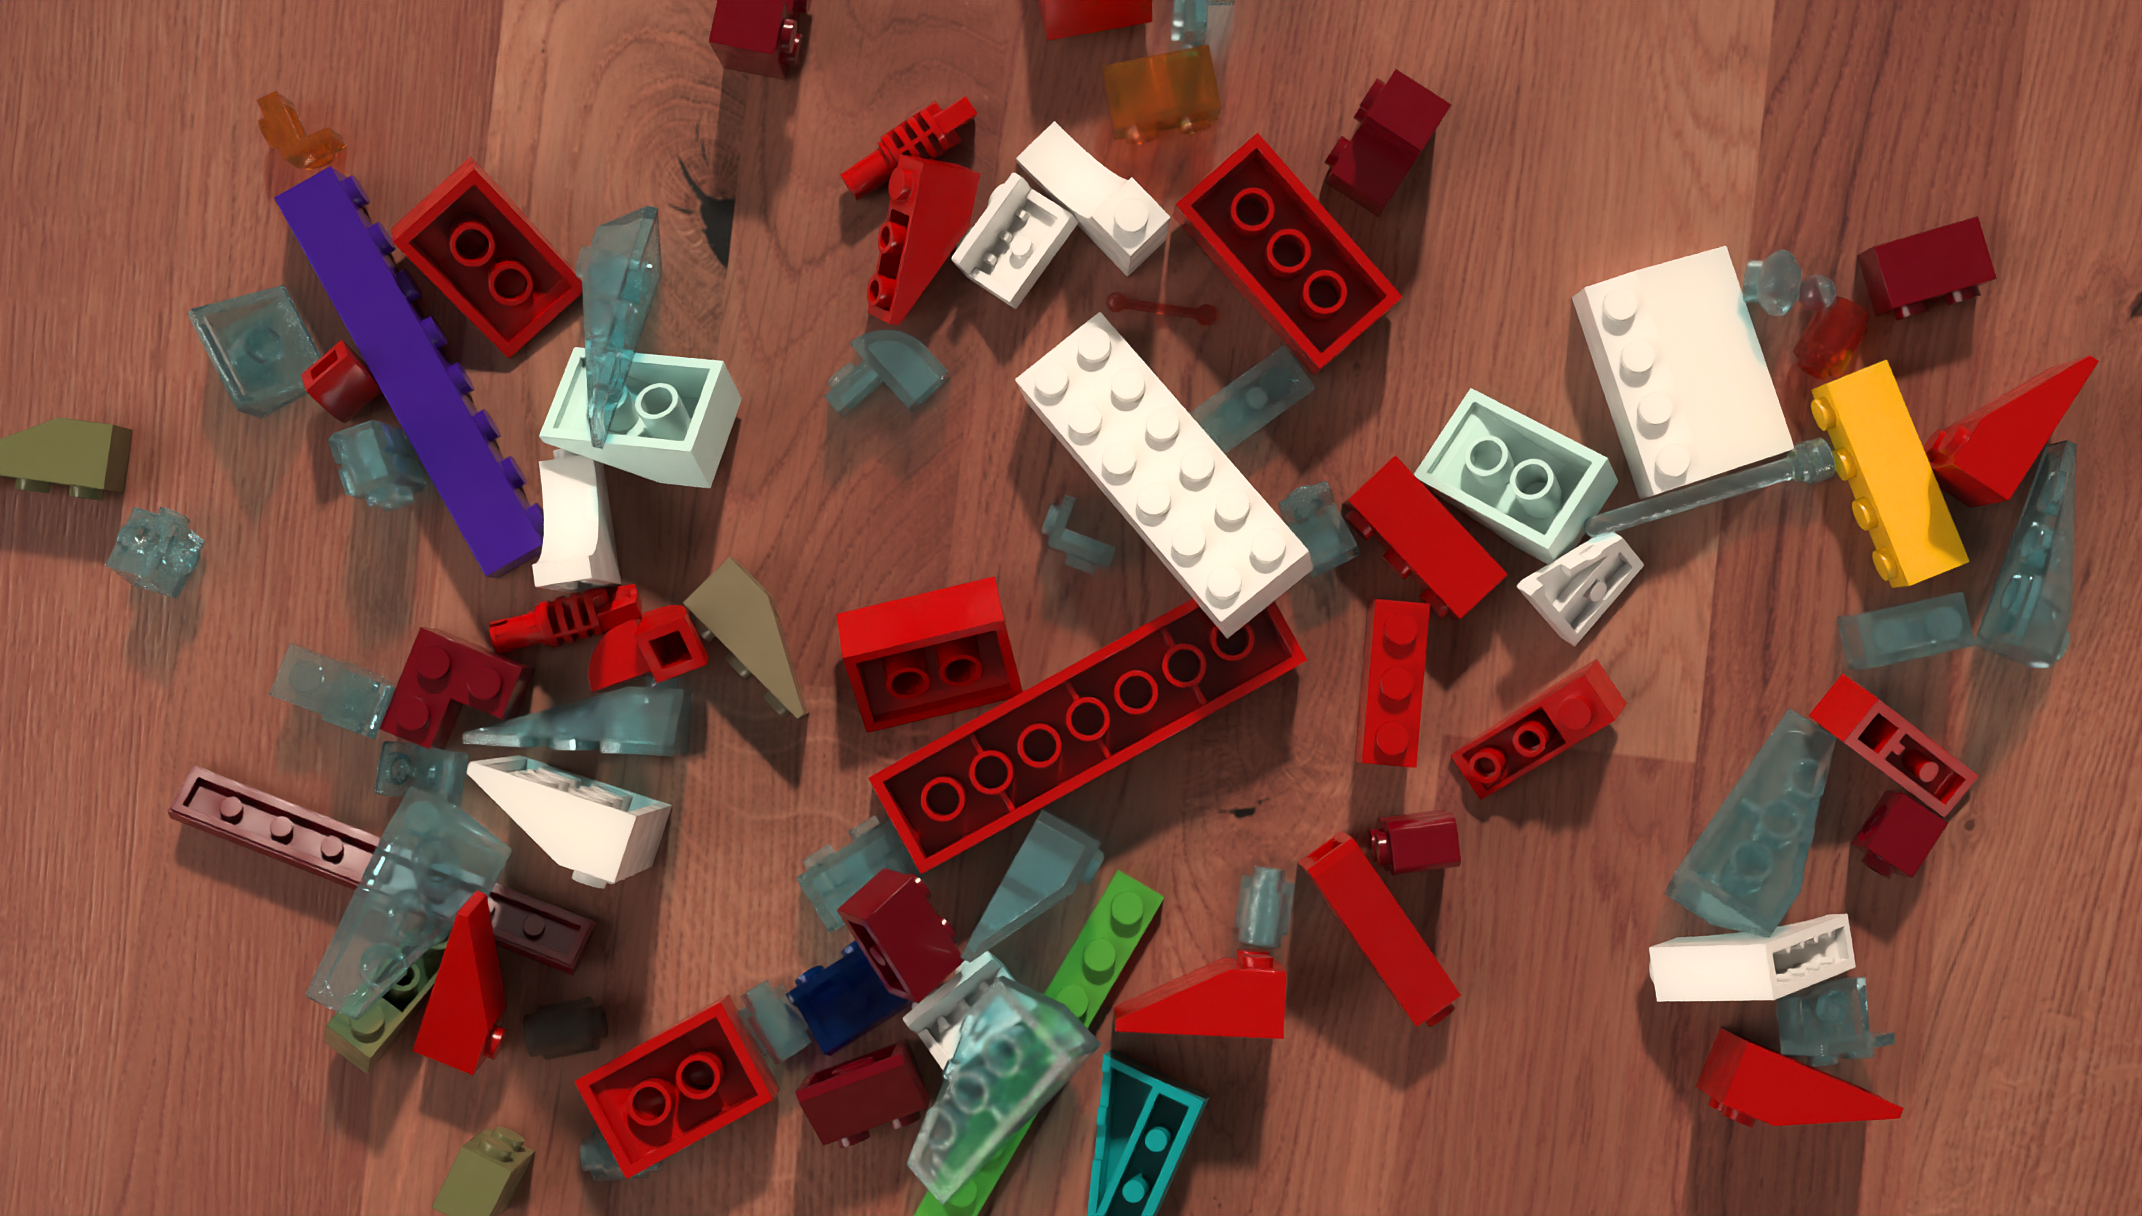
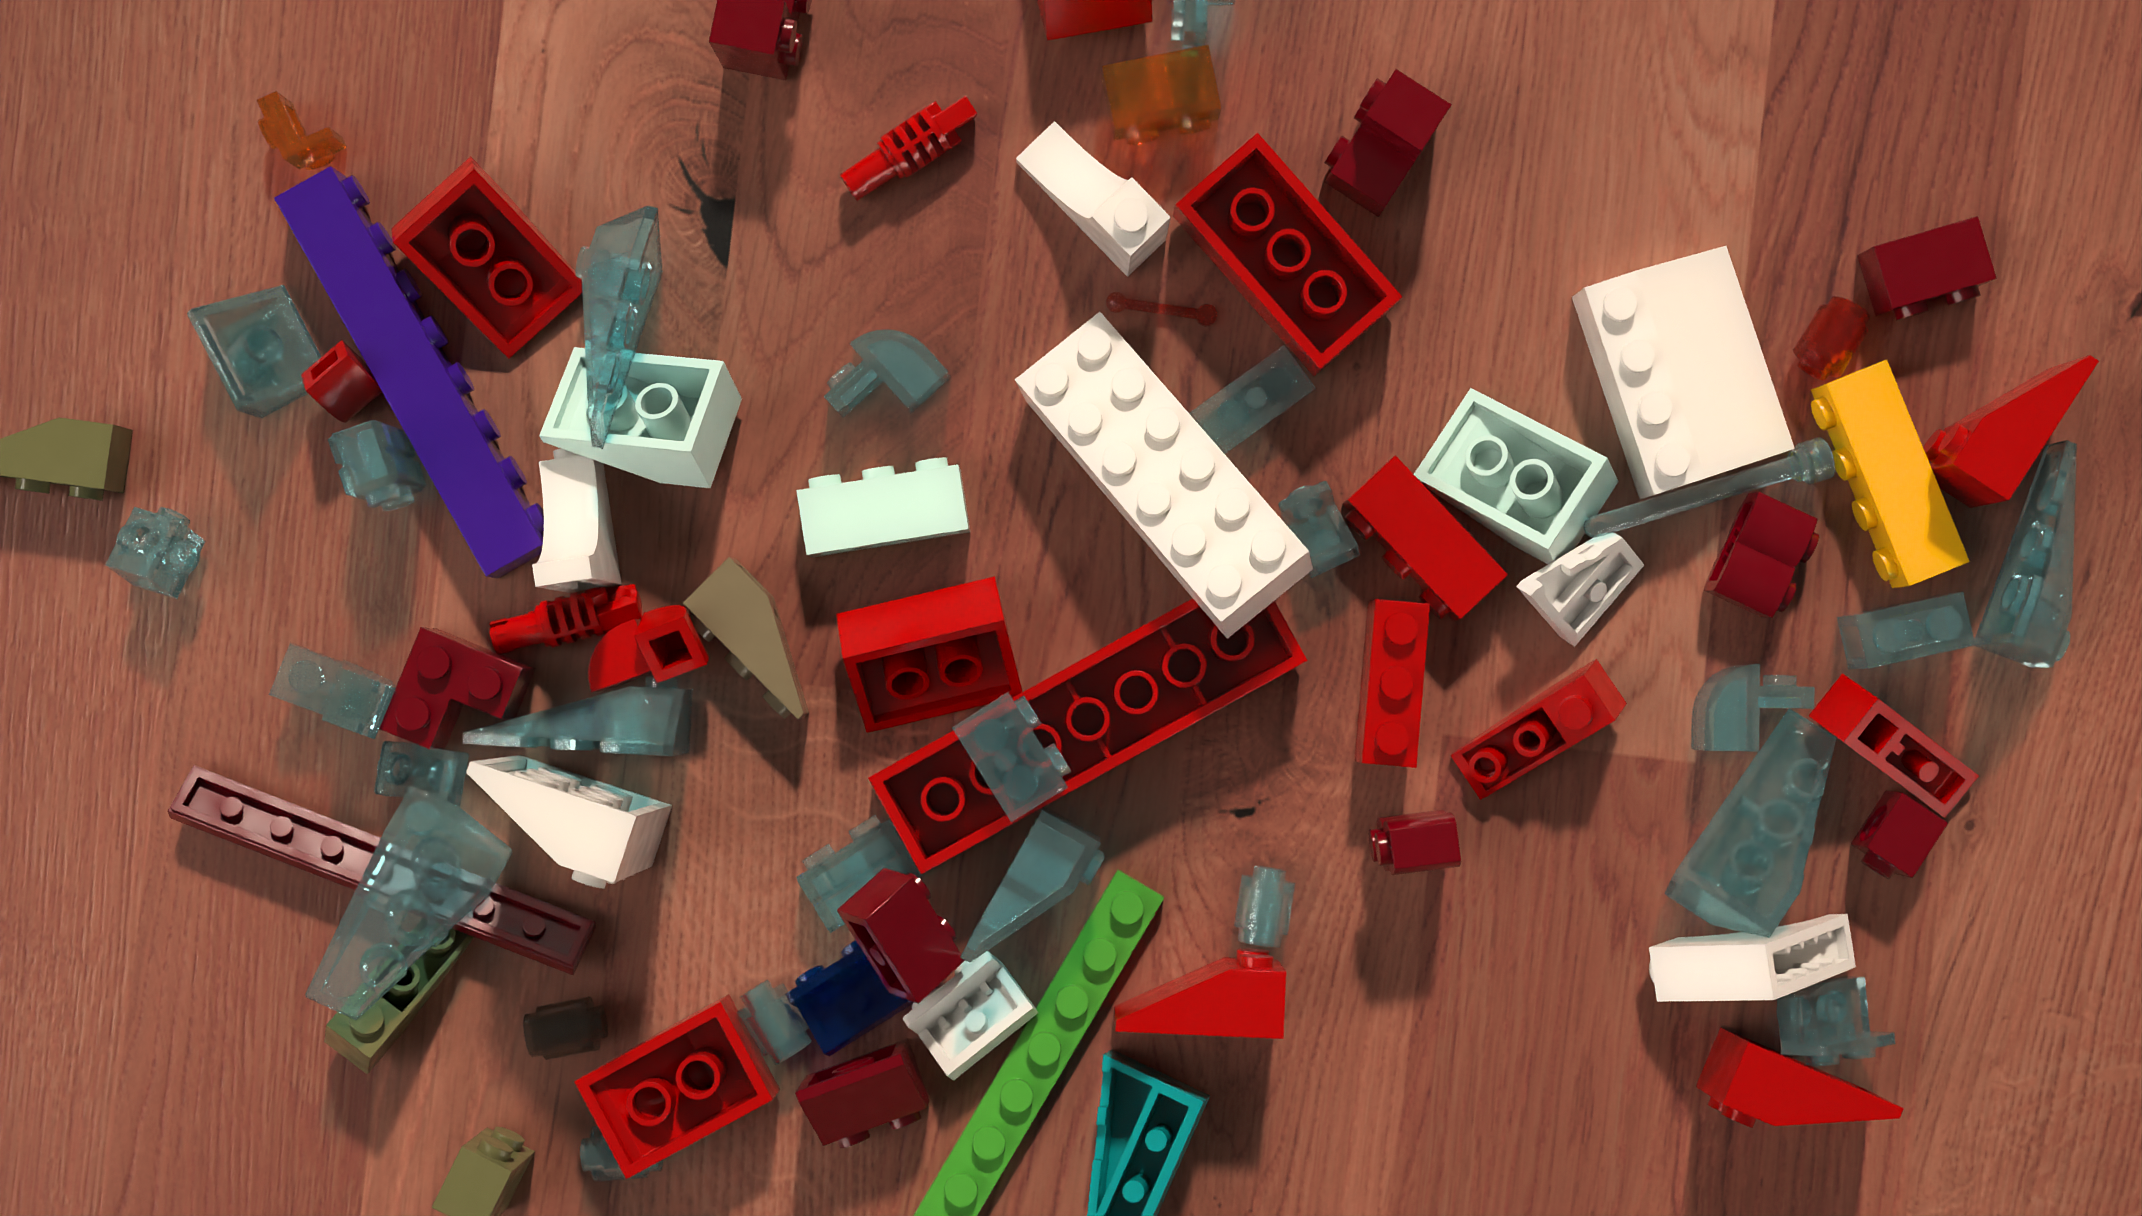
(467, 995): red slope -> none
(883, 508): none -> light aqua brick
(923, 225): red slope -> none
(1006, 1067): clear light blue wedge -> none
(1012, 756): none -> clear light blue bracket
(1013, 240): white bracket -> none
(1081, 551): clear light blue bracket -> none
(1380, 929): red slope -> none
(1730, 704): none -> clear light blue brick
(1762, 555): none -> dark red brick
(1778, 287): clear light blue animal -> none

